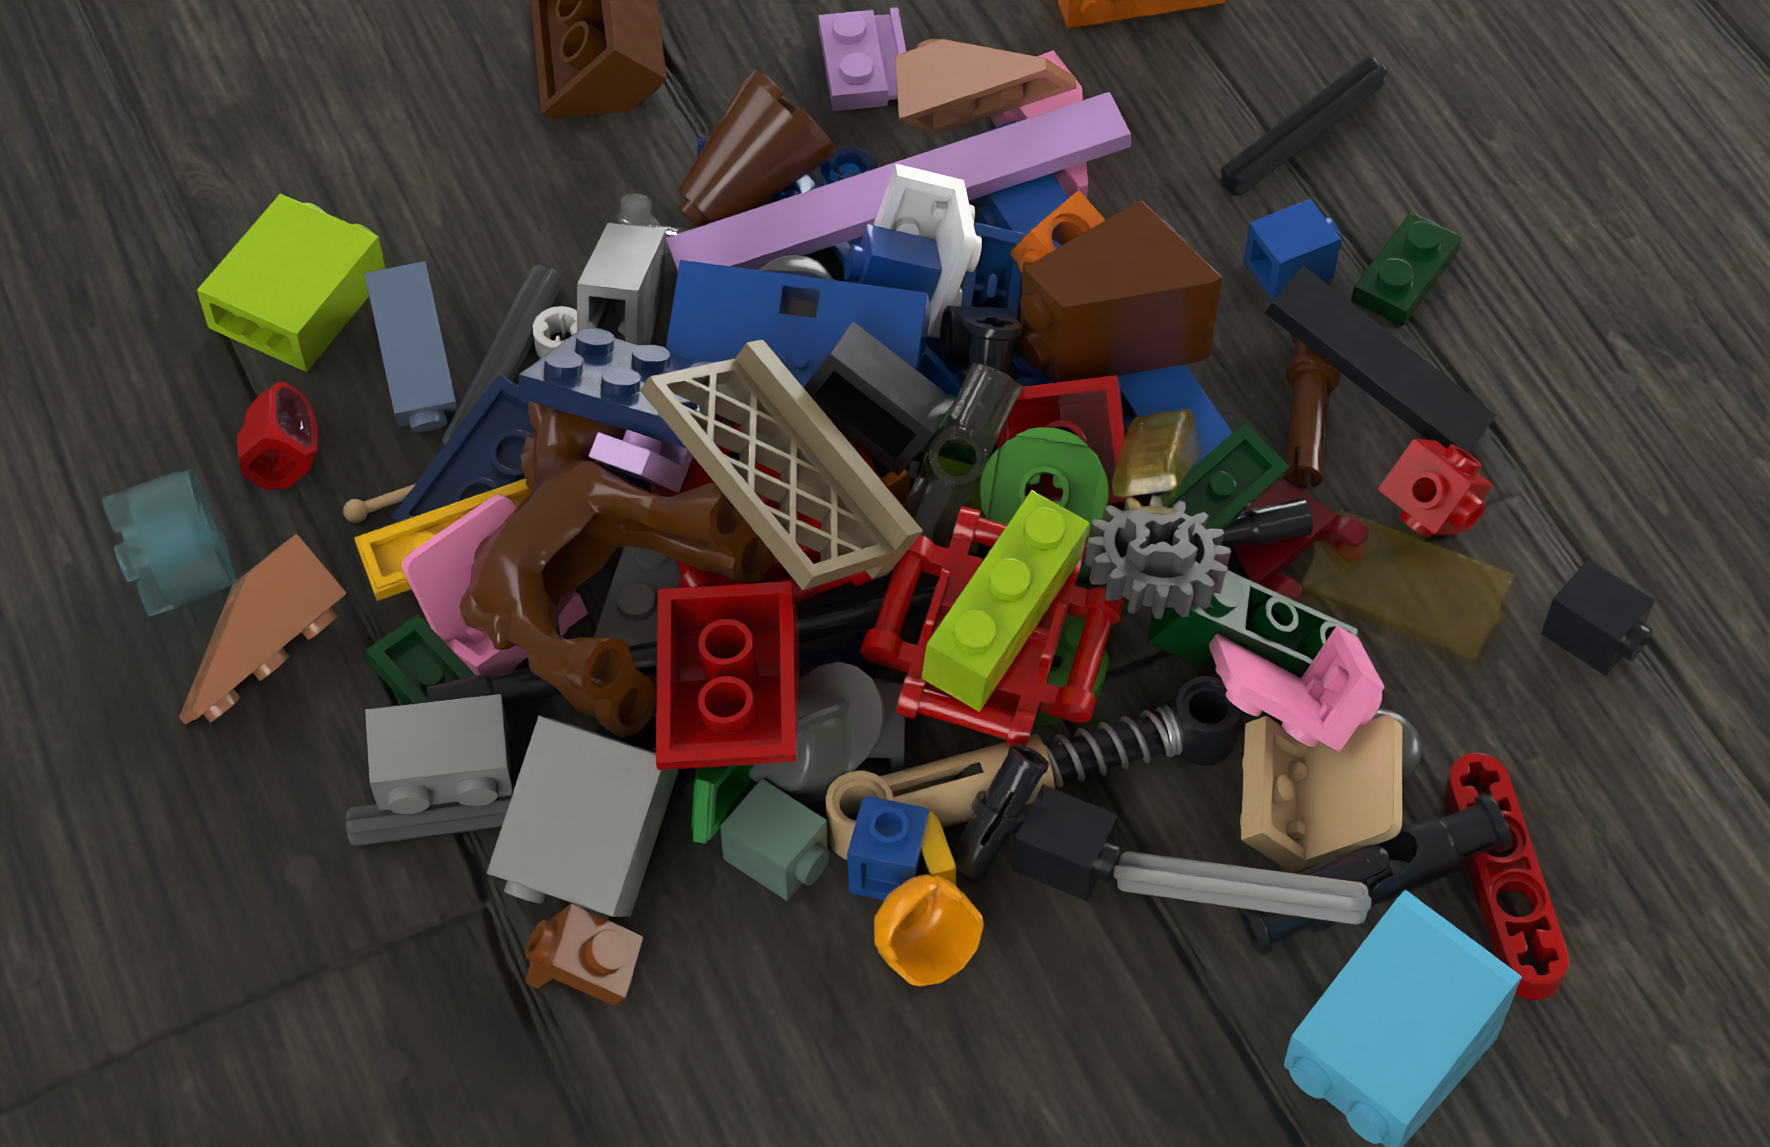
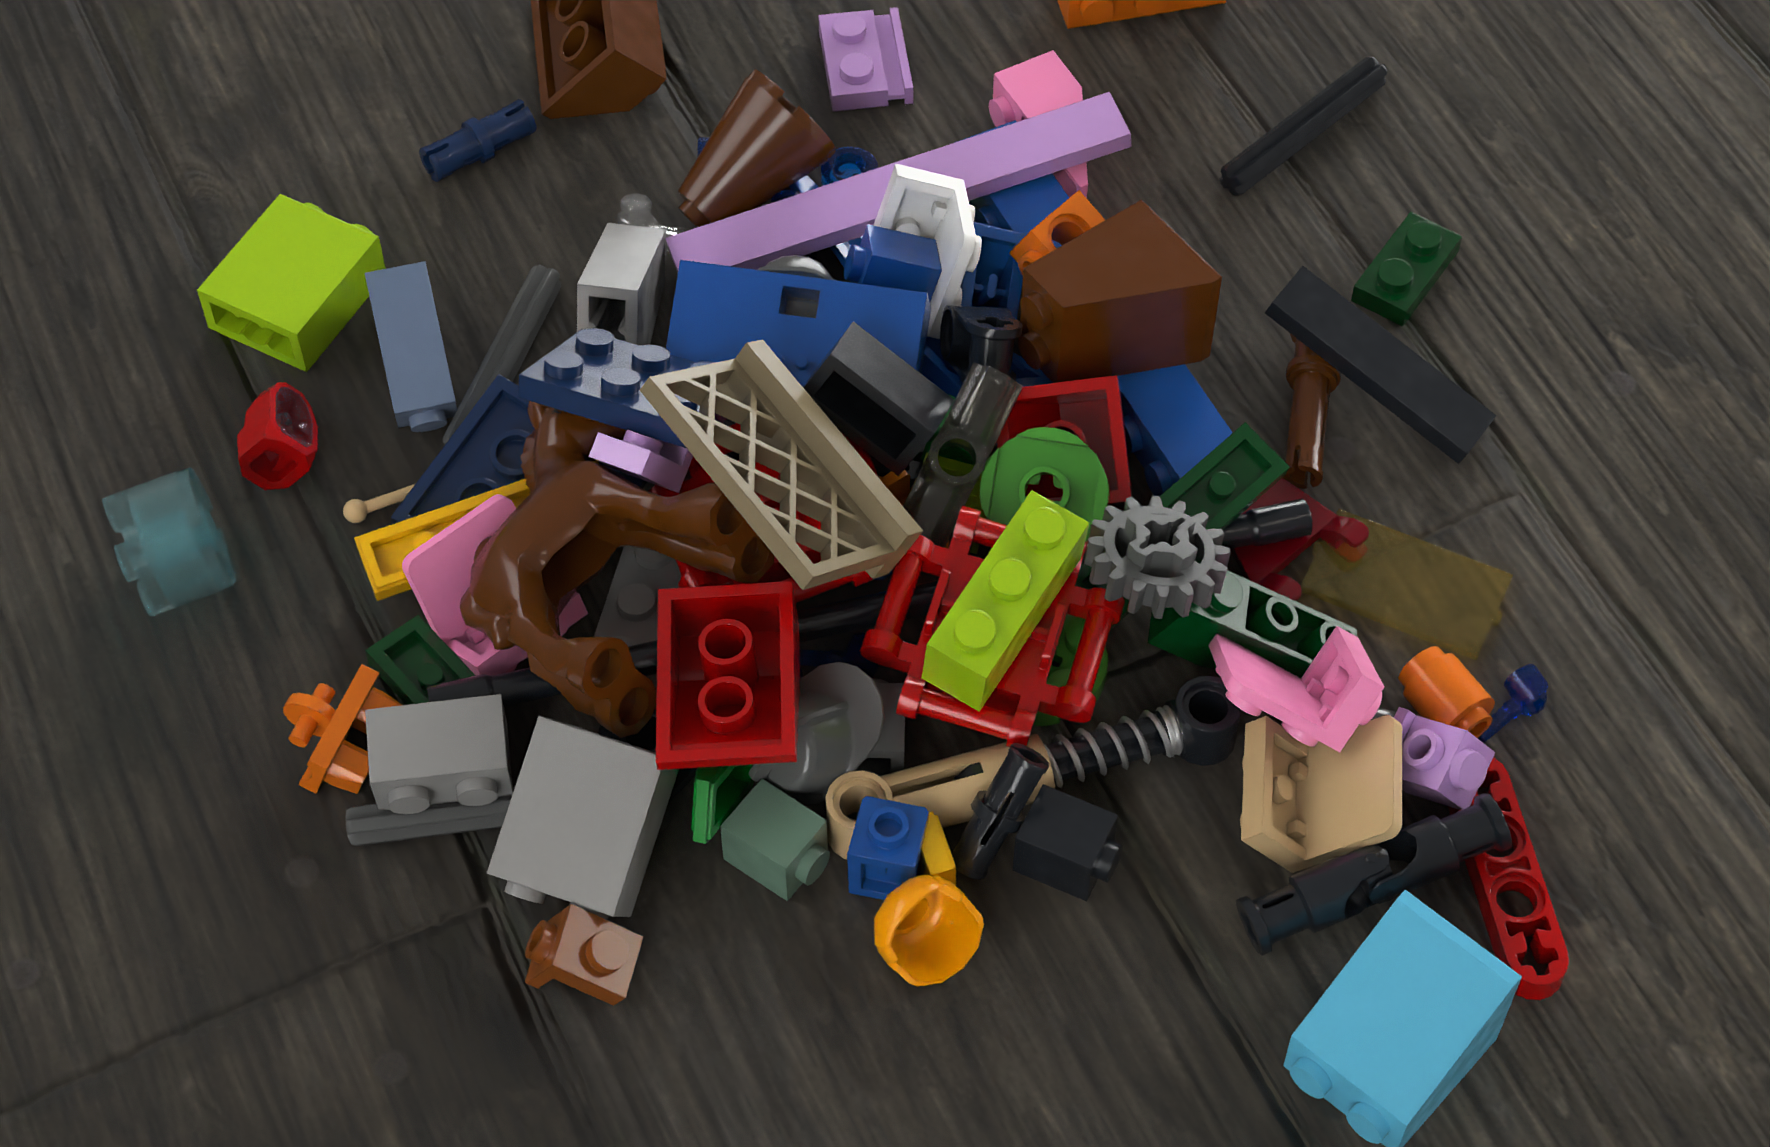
(261, 614): nougat slope -> none
(334, 757): none -> orange hips
(477, 140): none -> dark blue pin
(553, 321): white bush -> none
(960, 83): nougat slope -> none
(1156, 453): clear yellow slope -> none
(1243, 887): light grey axle -> none
(1289, 240): blue brick -> none
(1437, 488): red brick -> none
(1441, 760): none -> lavender brick
(1446, 691): none -> orange brick
(1528, 698): none -> clear blue hand
(1599, 618): black brick -> none

